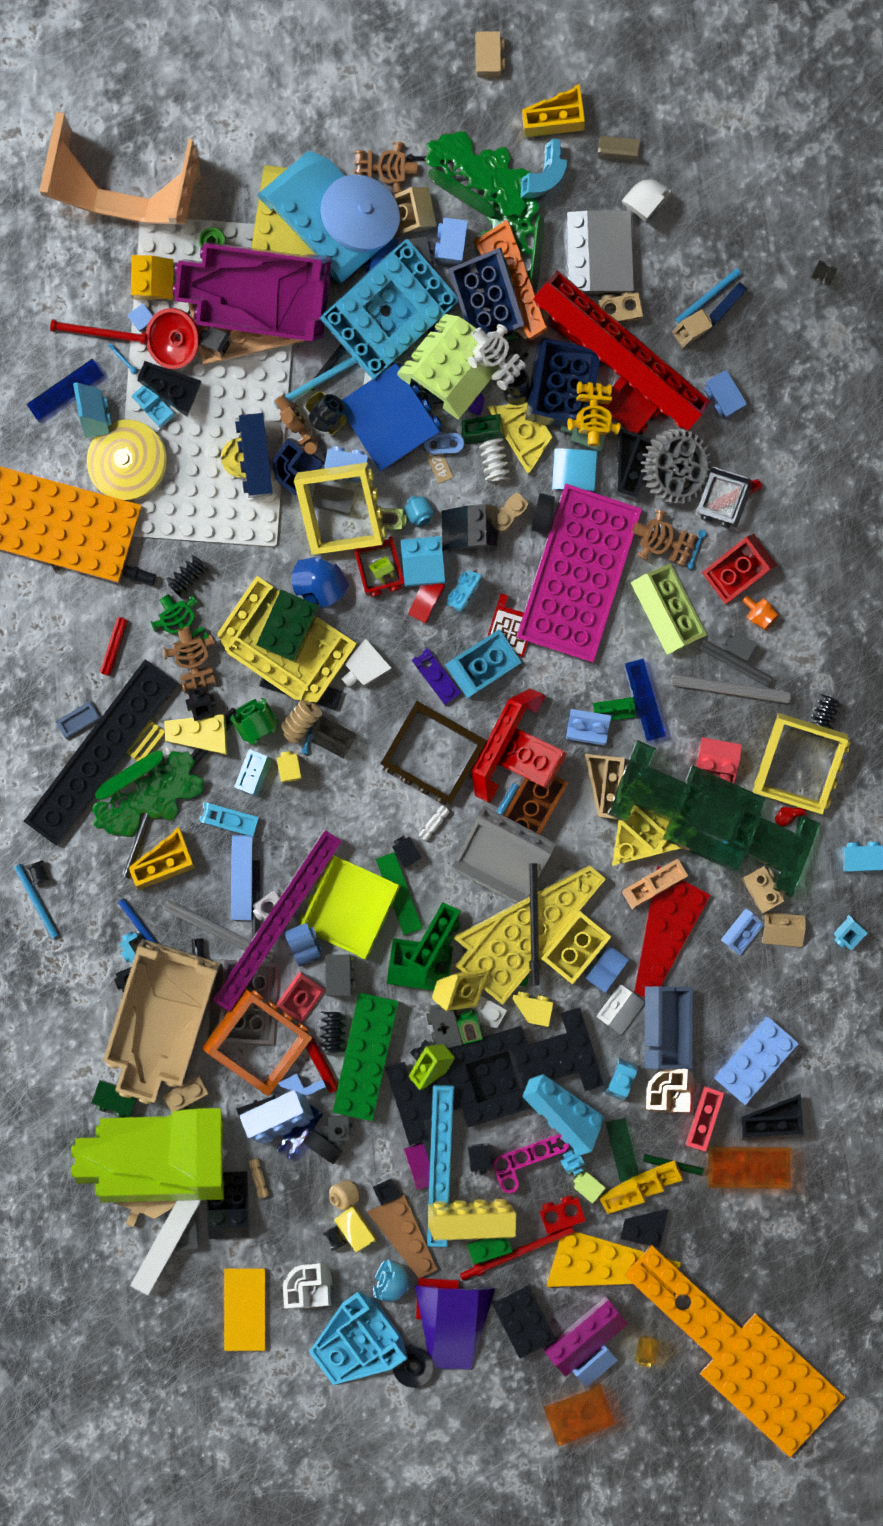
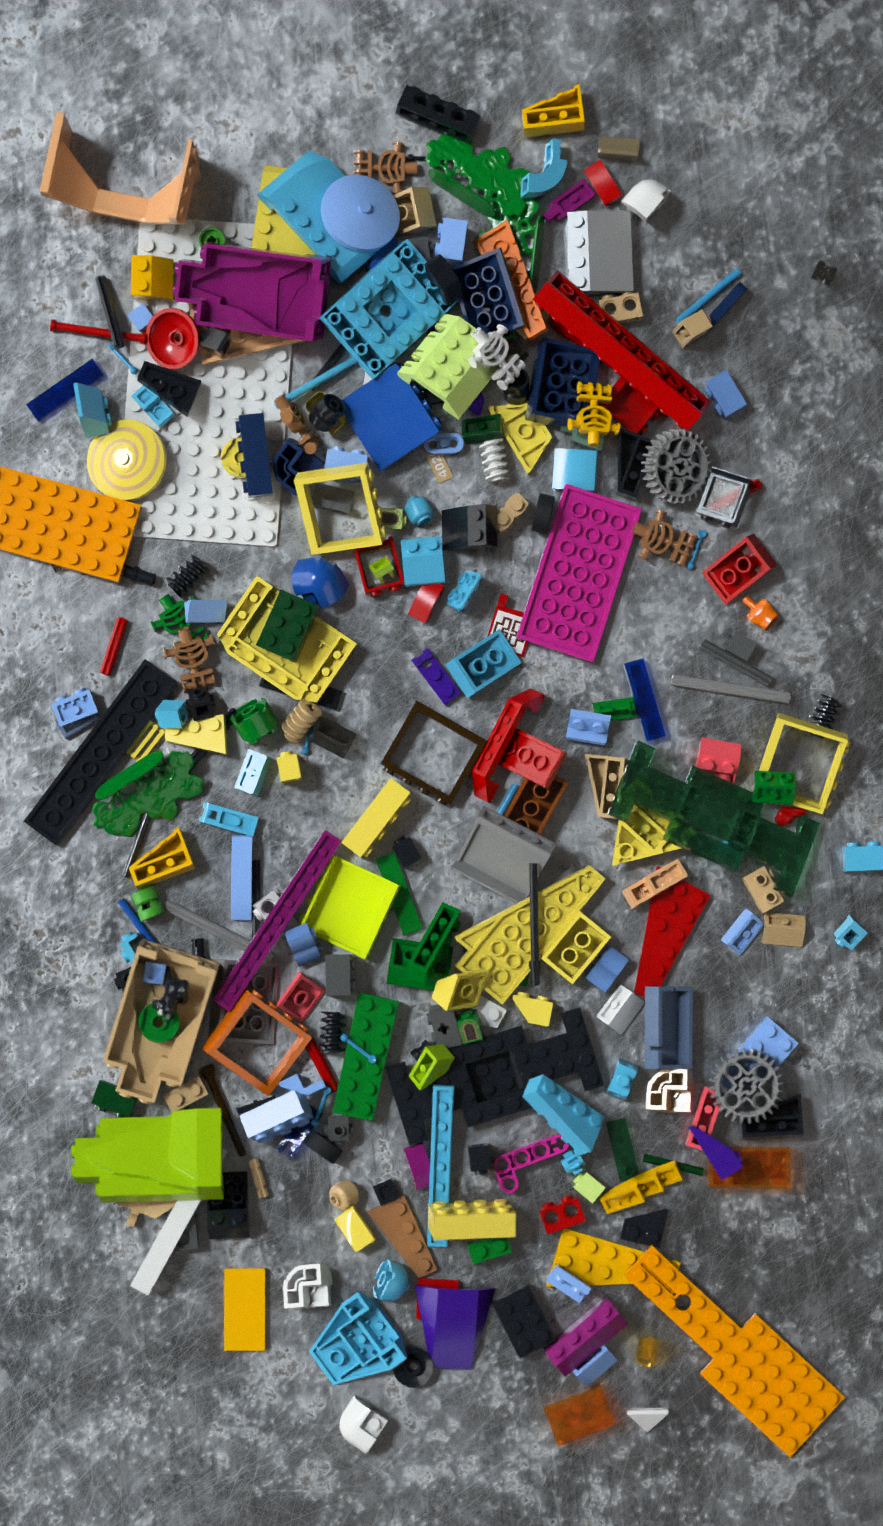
(36, 901): dark azure bar -> none
(37, 872): black bush -> none
(74, 707): none -> light blue bracket
(110, 312): none -> black axle
(145, 896): none -> bright green wheel
(149, 1030): none -> green plate
(153, 972): none -> light blue tile
(172, 714): none -> medium azure brick
(175, 993): none -> black animal
(205, 611): none -> light blue slope
(208, 1074): none -> dark brown piece
(327, 1091): none -> dark azure hinge
(334, 1238): black bush -> none
(345, 1038): none -> dark azure hinge
(361, 1424): none -> white brick
(365, 665): white torso -> none
(376, 818): none -> light yellow brick
(434, 823): white axle -> none
(442, 123): none -> black brick
(443, 276): none -> black slope
(480, 1268): red bar -> none
(488, 53): tan brick -> none
(568, 1283): none -> light blue bracket
(569, 201): none -> magenta hinge
(603, 182): none -> red slope
(647, 1417): none -> white slope
(668, 608): yellowish green slope -> none
(720, 1156): none -> dark purple slope
(771, 1072): none -> light grey gear
(774, 787): none -> green bracket

